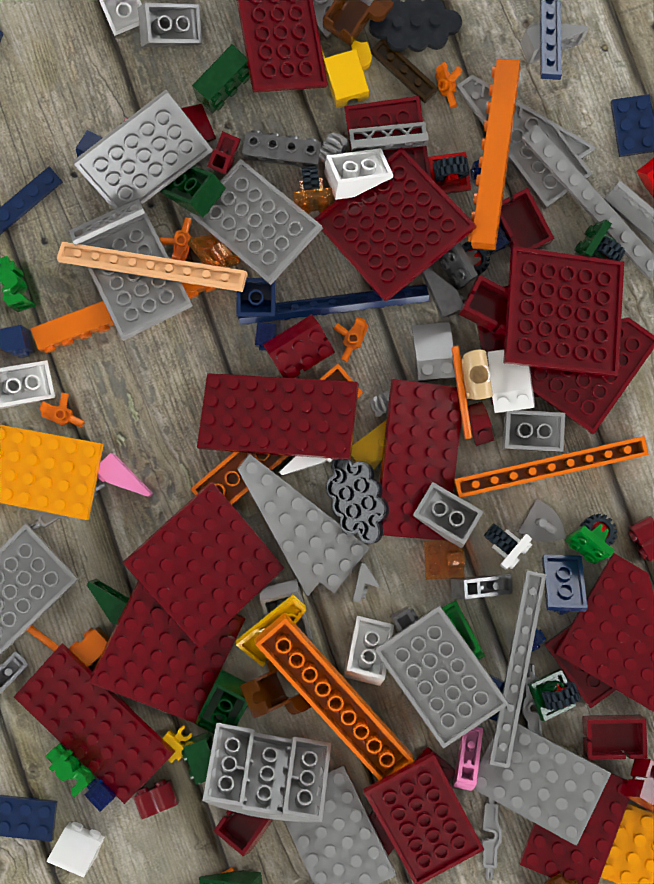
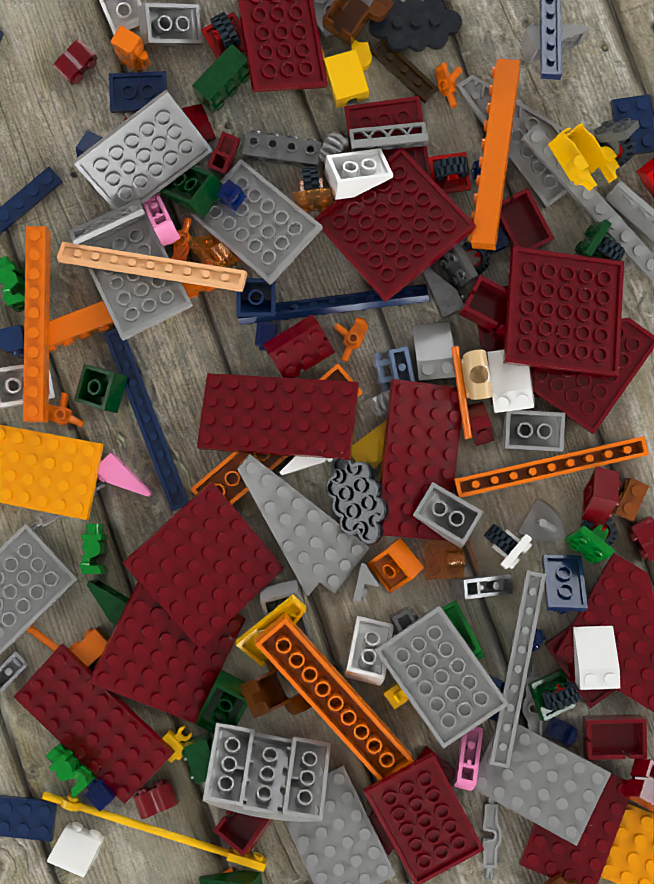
(37, 324): none -> orange brick
(75, 62): none -> dark red brick
(94, 547): none -> green hips
(100, 388): none -> dark green brick
(130, 50): none -> orange piece
(134, 90): none -> dark blue plate
(147, 421): none -> dark blue plate
(161, 220): none -> bright pink slope
(223, 32): none -> plate
(228, 192): none -> clear blue brick
(254, 861): none -> yellow bar
(395, 565): none -> orange slope
(395, 695): none -> yellow brick
(398, 365): none -> sand blue brick
(561, 731): none -> clear blue bracket
(582, 155): none -> yellow piece
(595, 658): none -> white slope
(601, 495): none -> dark red brick
(618, 137): none -> dark grey plate
(631, 497): none -> dark orange brick

